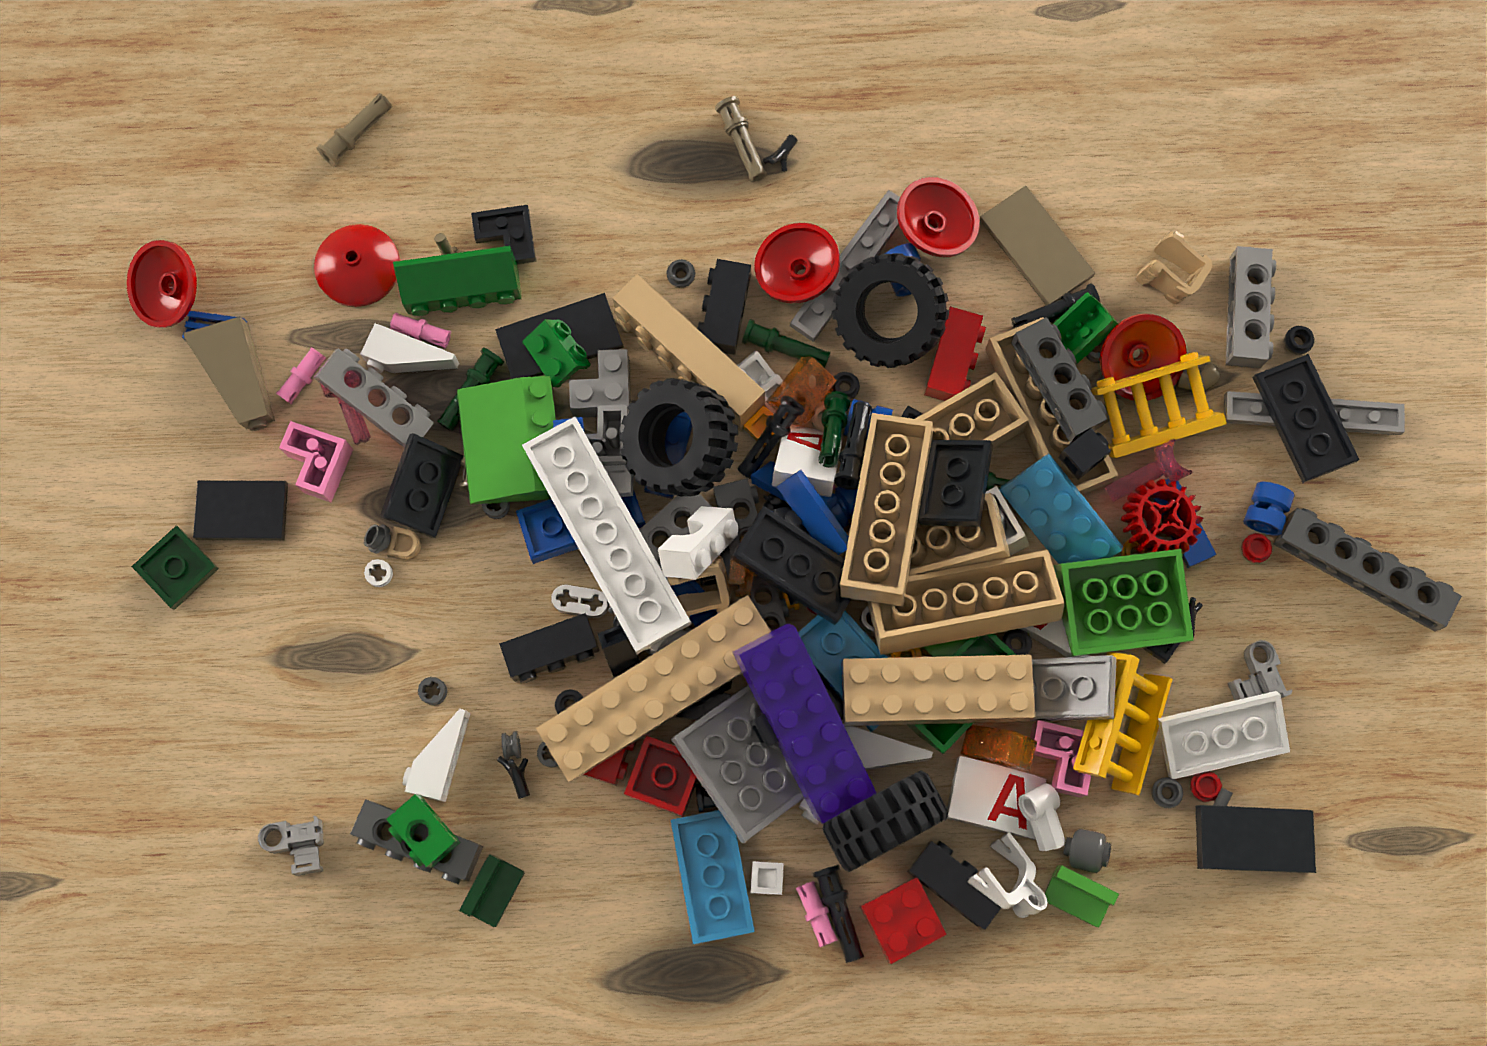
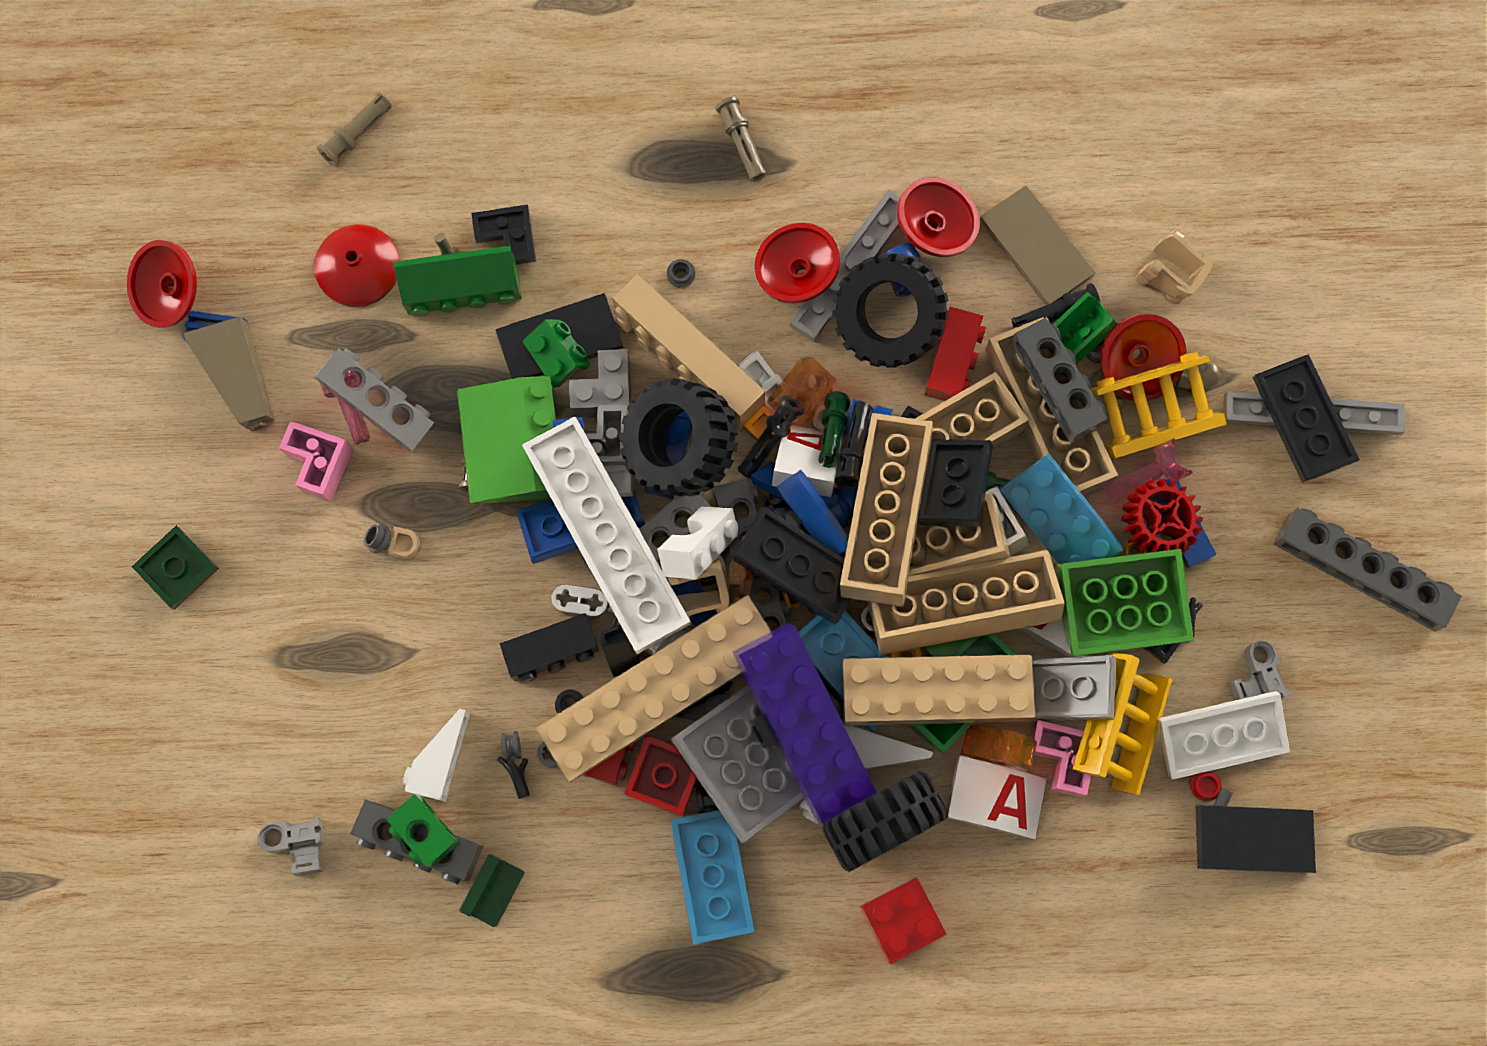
(240, 510): black tile -> none
(301, 375): bright pink pin -> none
(384, 566): white bush -> none
(400, 353): white slope -> none
(420, 330): bright pink pin -> none
(422, 486): black tile -> none
(429, 682): dark grey bush -> none
(477, 376): dark green pin -> none
(505, 507): dark grey bush -> none
(725, 304): black brick -> none
(767, 878): white plate -> none
(772, 340): dark green pin -> none
(782, 152): black bar -> none
(816, 914): bright pink pin -> none
(849, 378): black plate -> none
(852, 950): black pin -> none
(949, 879): black brick -> none
(1022, 636): black plate -> none
(1026, 896): white piece -> none
(1040, 809): white piece -> none
(1079, 896): bright green panel -> none
(1085, 453): black brick -> none
(1088, 850): dark grey head -> none
(1174, 786): dark grey plate -> none
(1241, 349): light grey brick -> none
(1256, 548): red plate -> none
(1269, 508): blue wheel -> none
(1304, 334): black plate -> none

